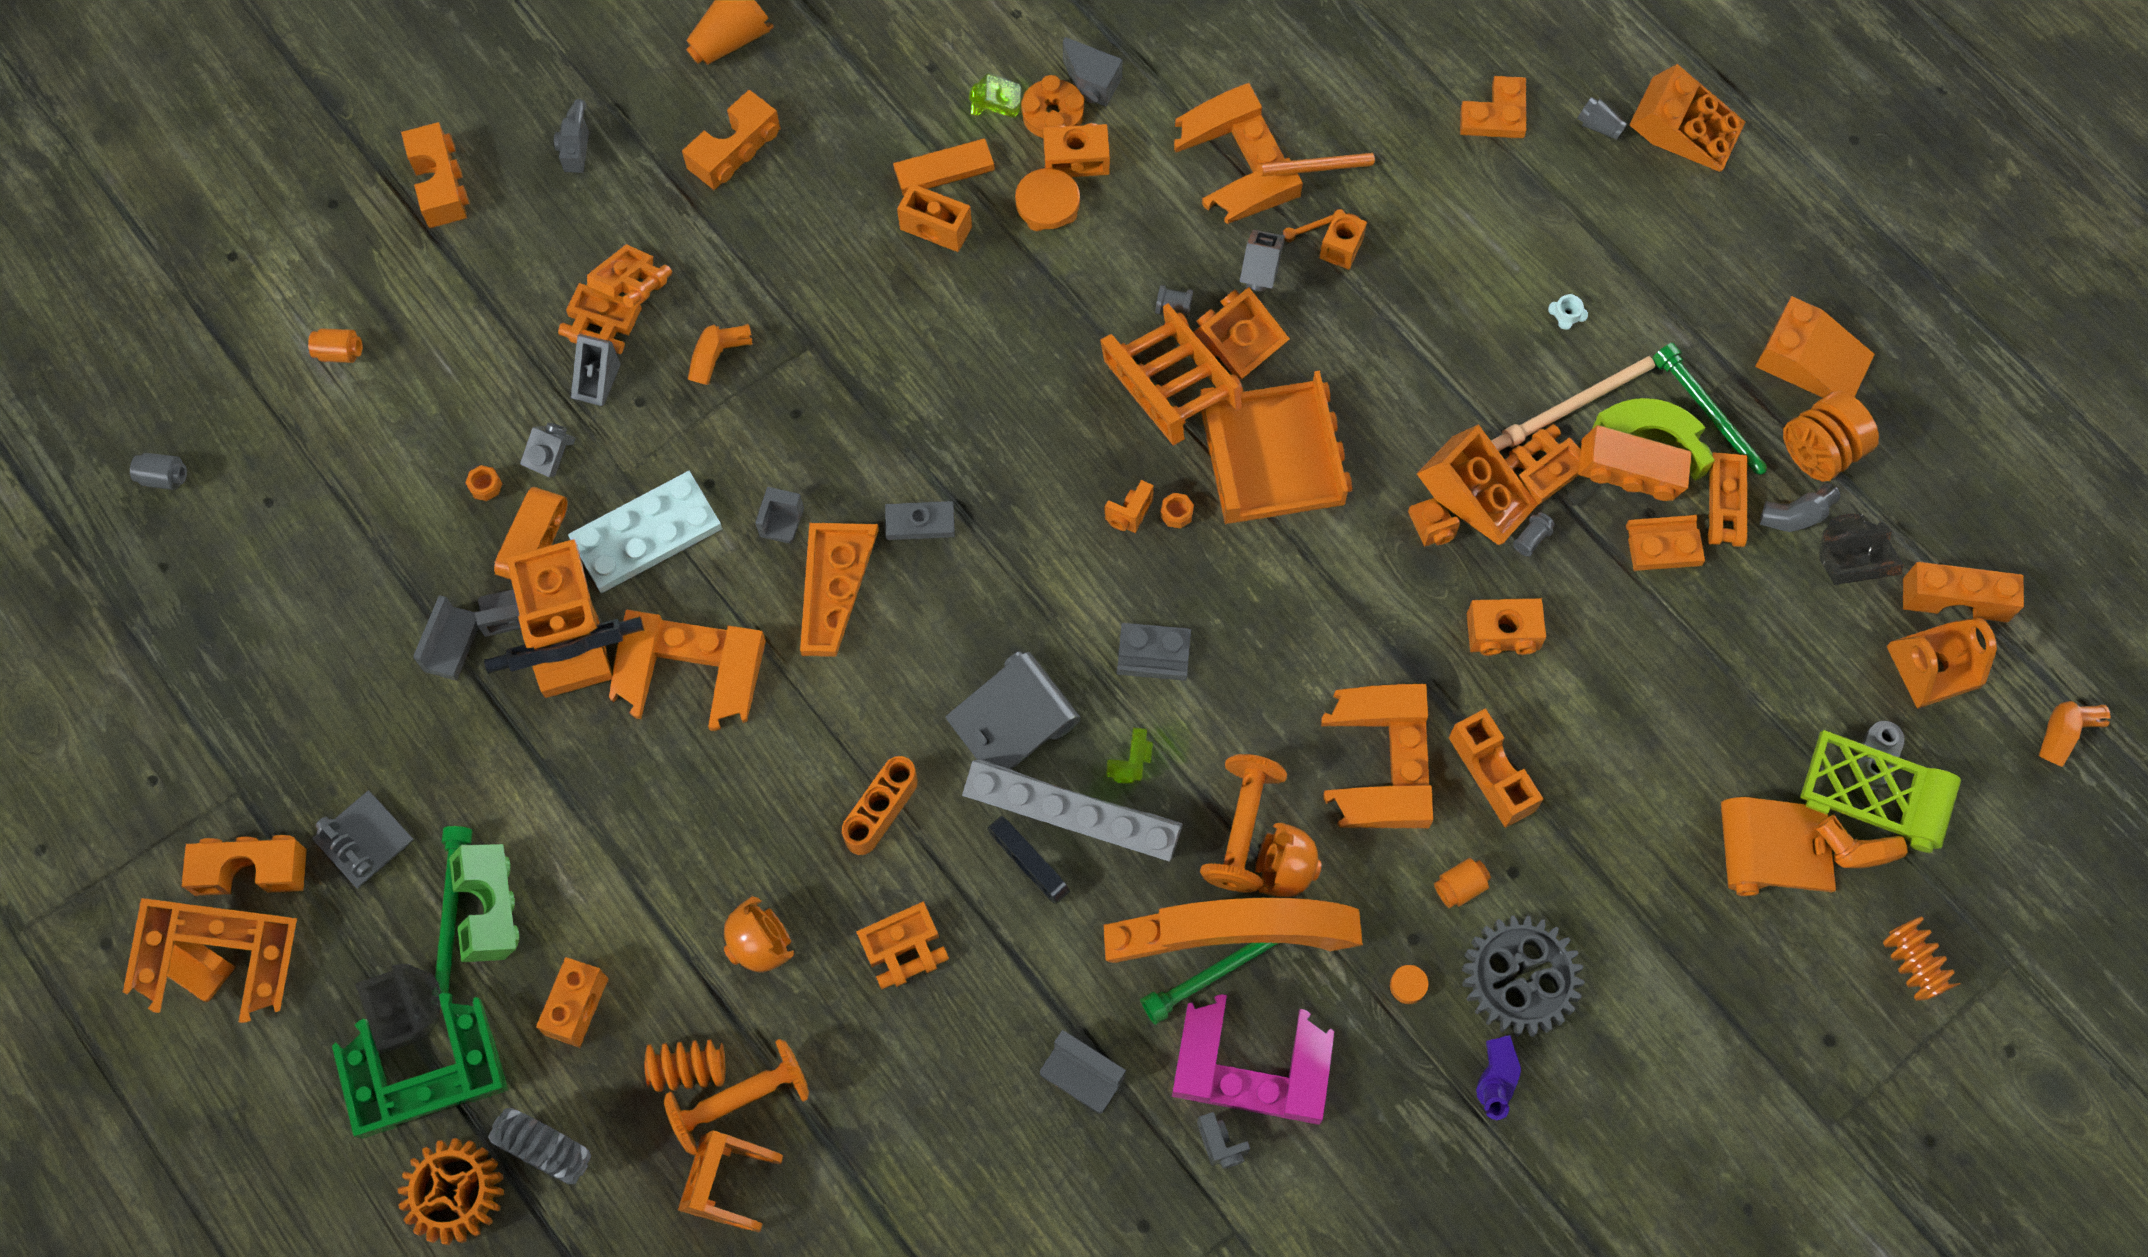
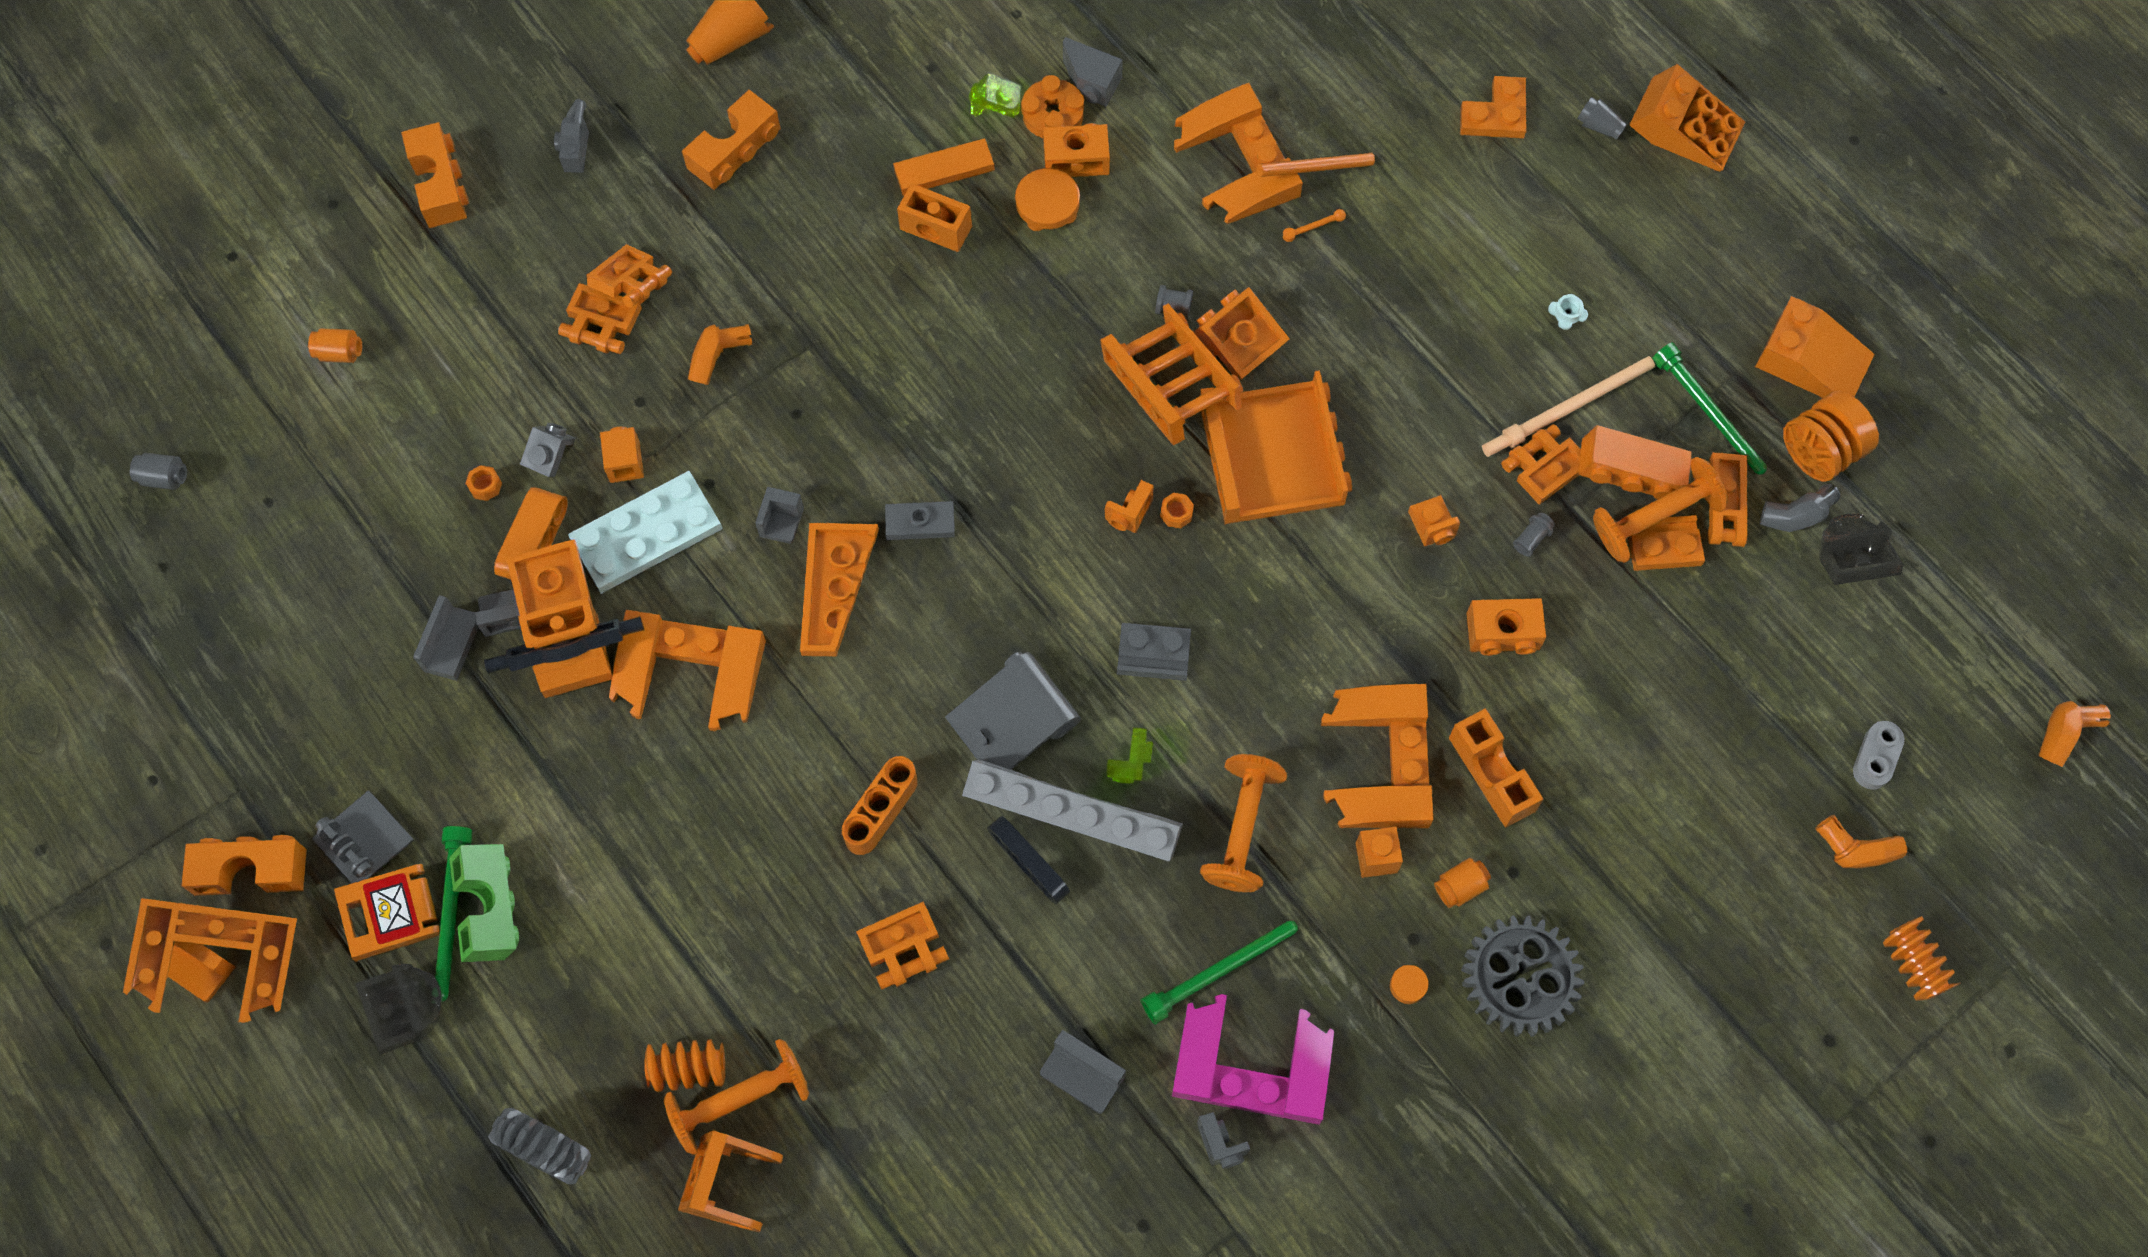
(379, 1107): green wedge -> none
(392, 909): none -> container
(436, 1199): orange gear -> none
(572, 1002): orange brick -> none
(594, 369): dark grey slope -> none
(621, 454): none -> orange brick
(756, 938): orange cylinder -> none
(1235, 921): orange arch -> none
(1262, 260): brick -> none
(1287, 861): orange cylinder -> none
(1339, 250): orange brick -> none
(1379, 852): none -> orange brick
(1478, 485): orange slope -> none
(1499, 1078): dark purple arm -> none
(1660, 423): lime arch -> none
(1705, 485): none -> orange hose
(1775, 846): orange door -> none
(1924, 812): lime piece -> none
(1937, 586): orange arch -> none
(1957, 648): orange hose -> none

